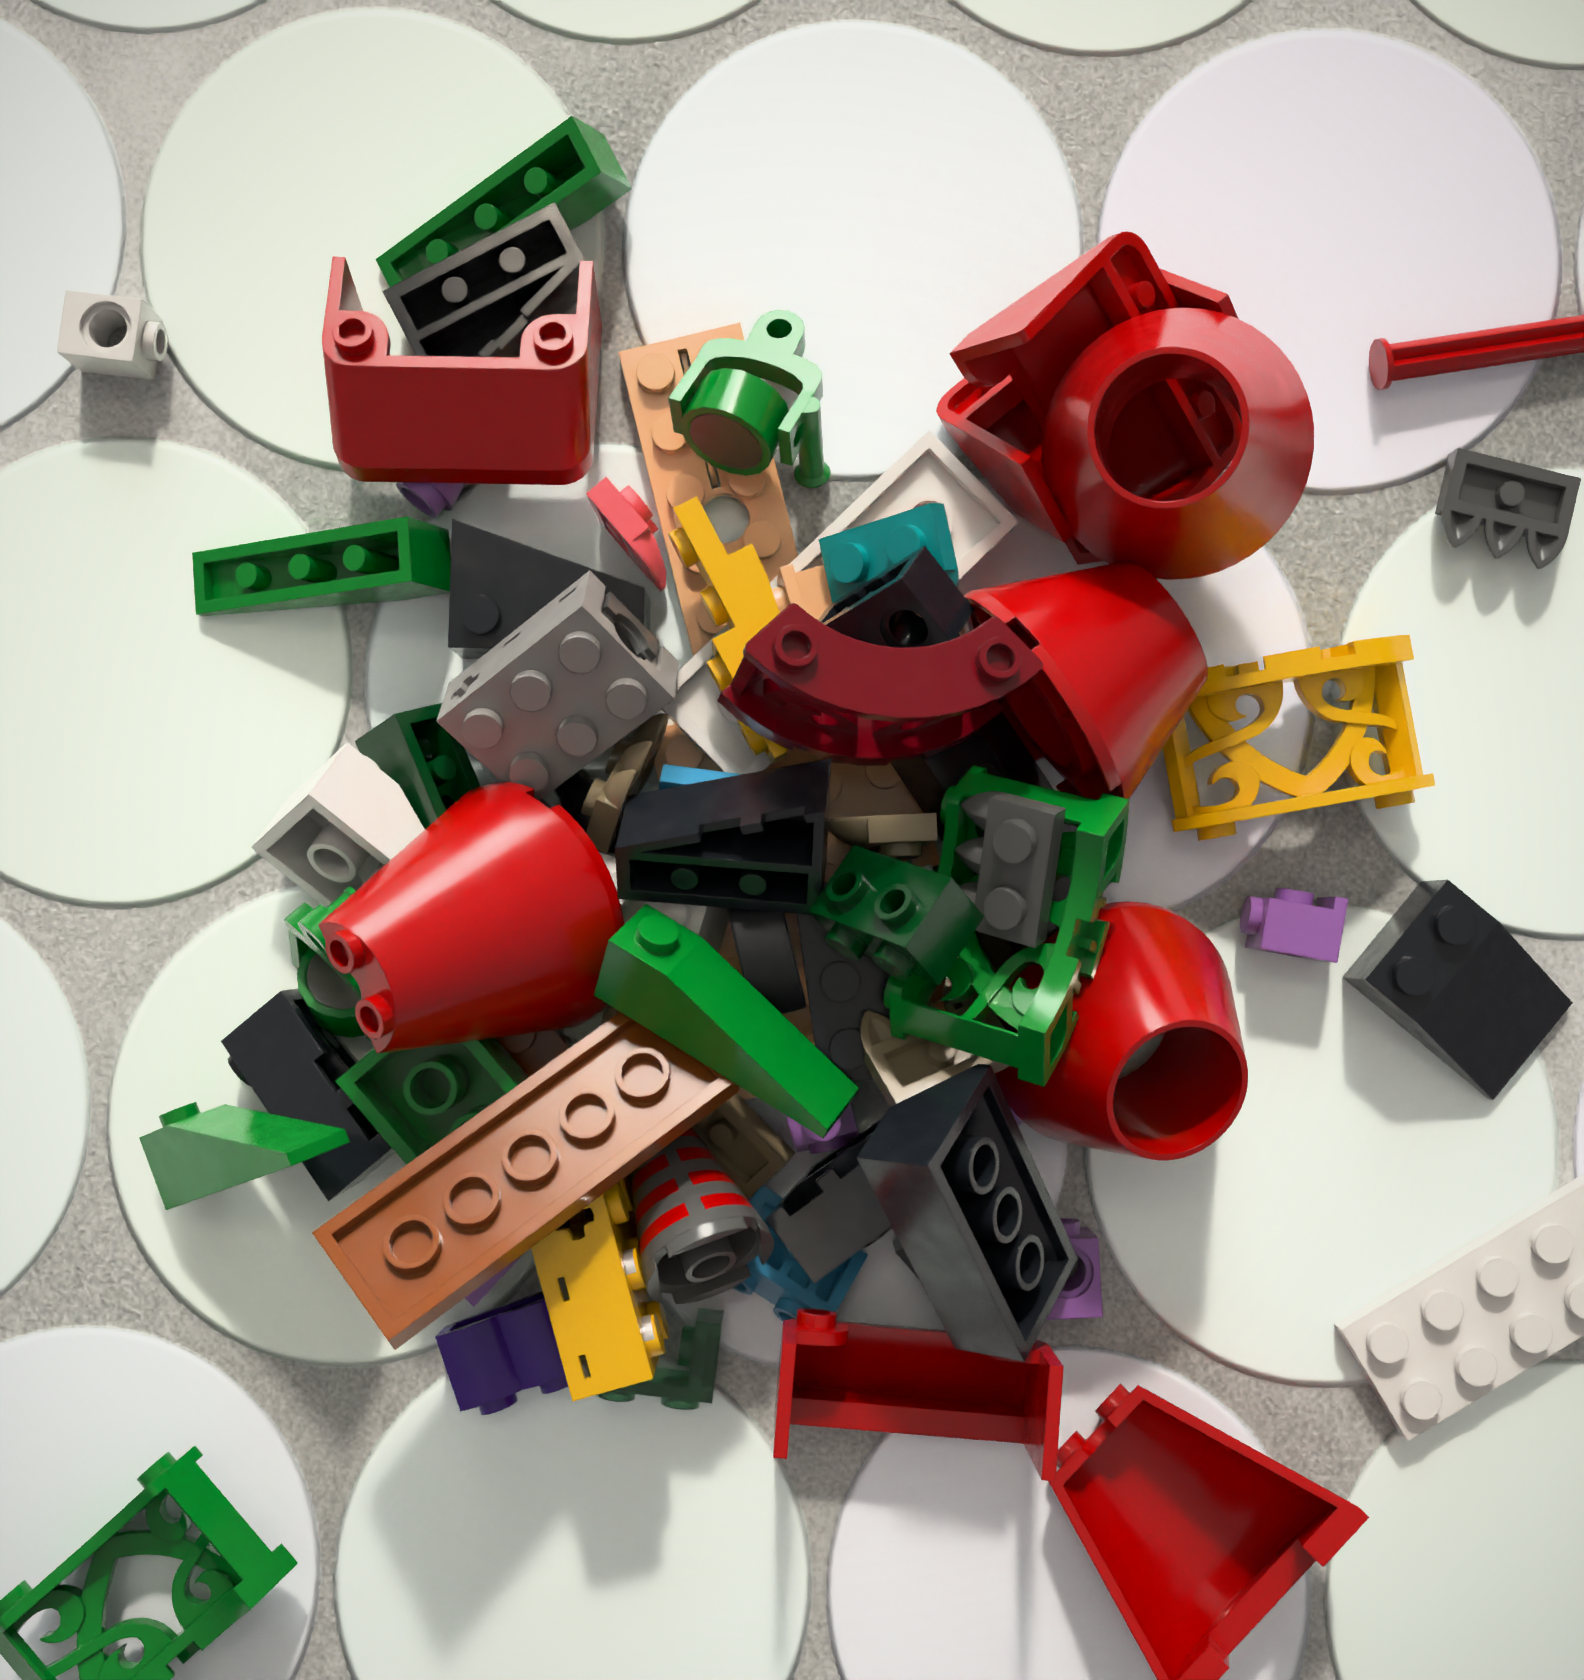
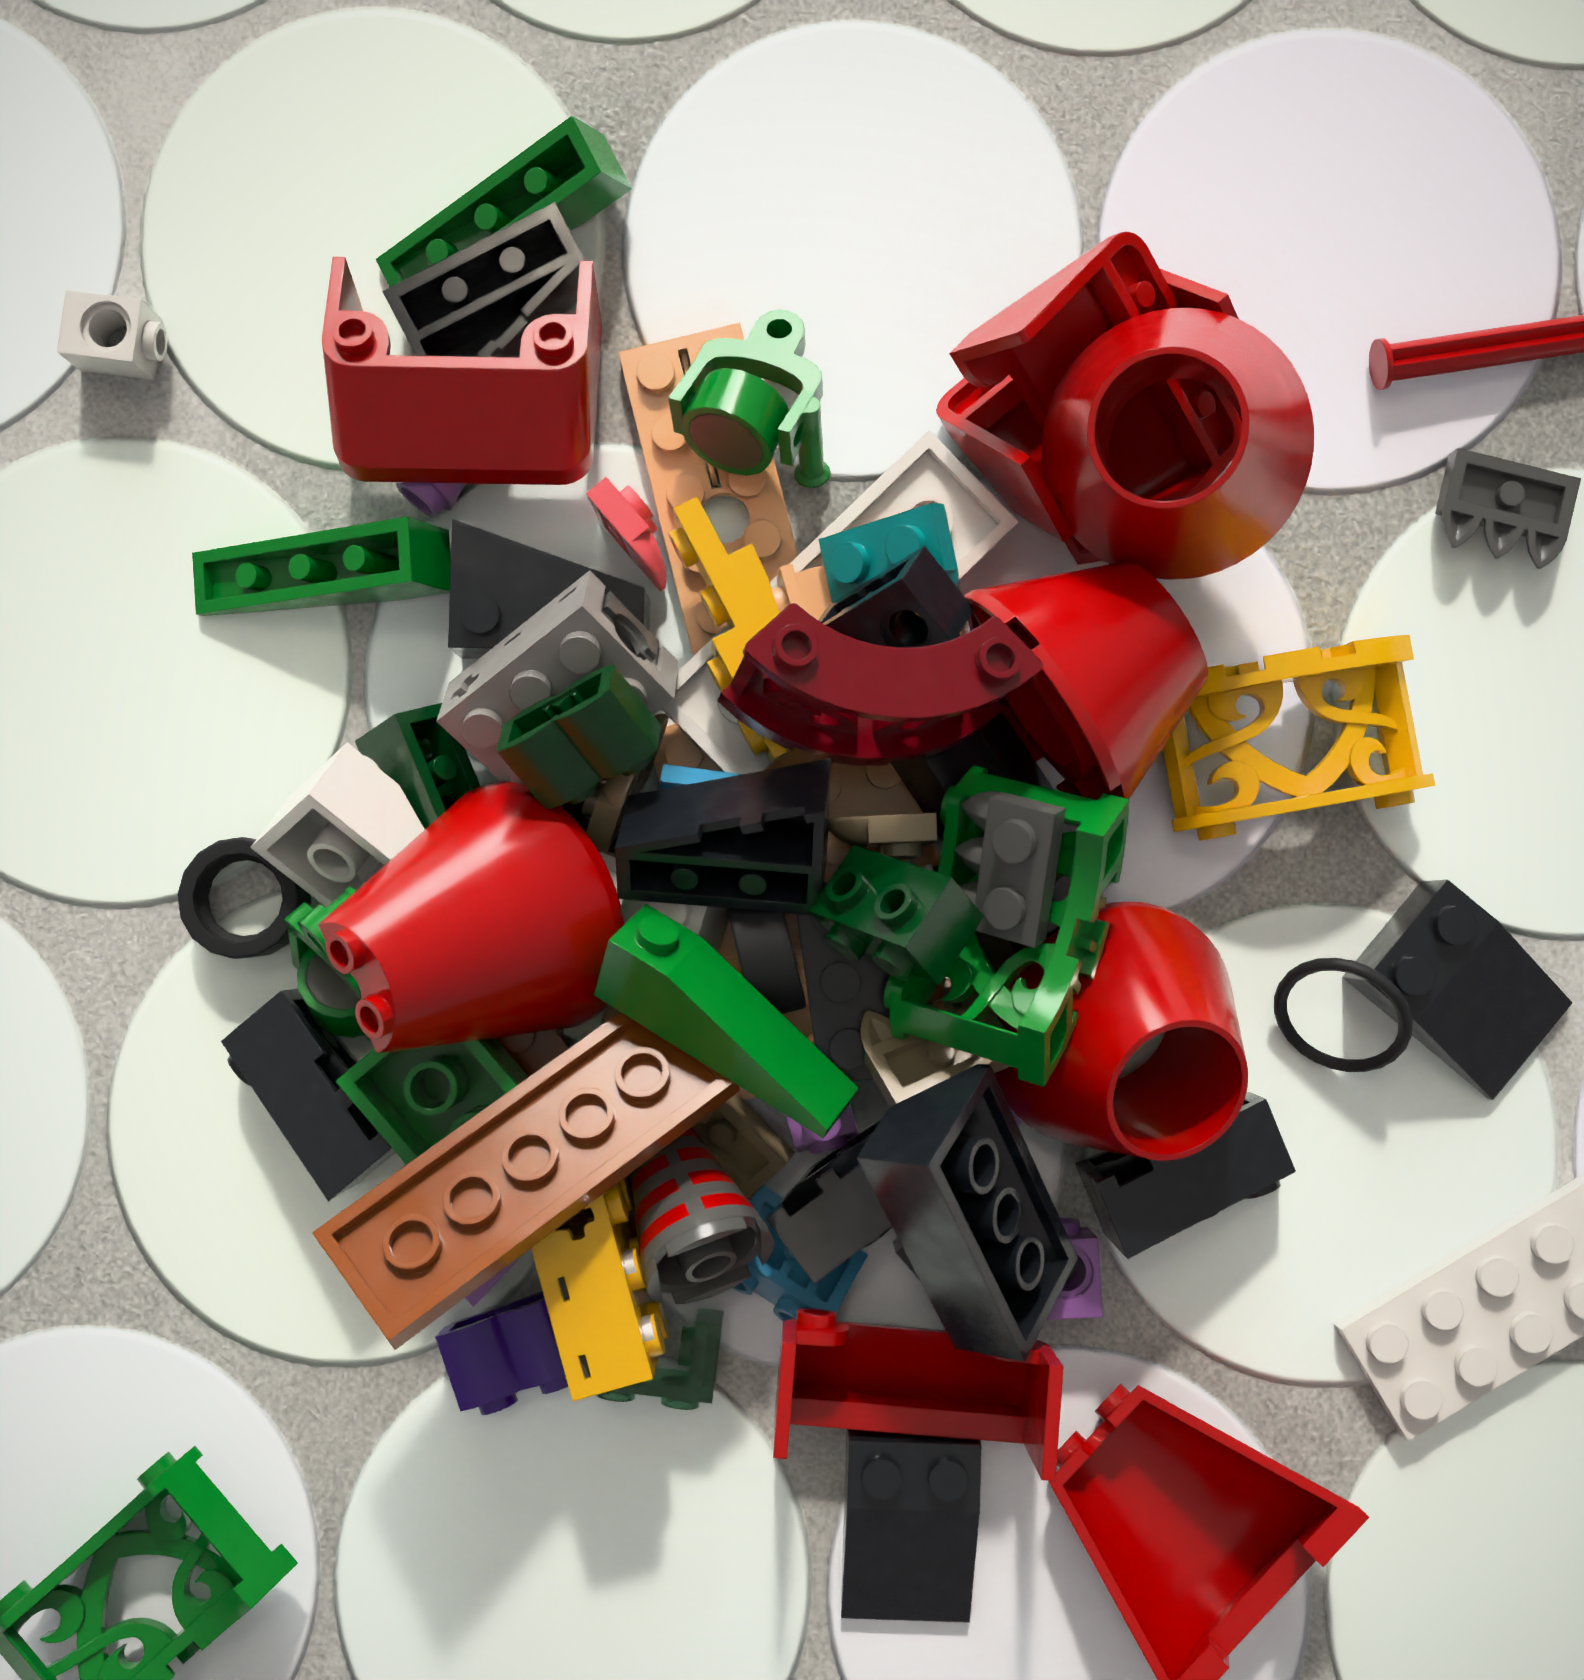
(195, 903): none -> black tyre
(227, 1147): green slope -> none
(580, 738): none -> dark green brick
(909, 1526): none -> black slope
(1153, 1200): none -> black wedge
(1293, 925): medium lavender brick -> none
(1349, 966): none -> black tyre

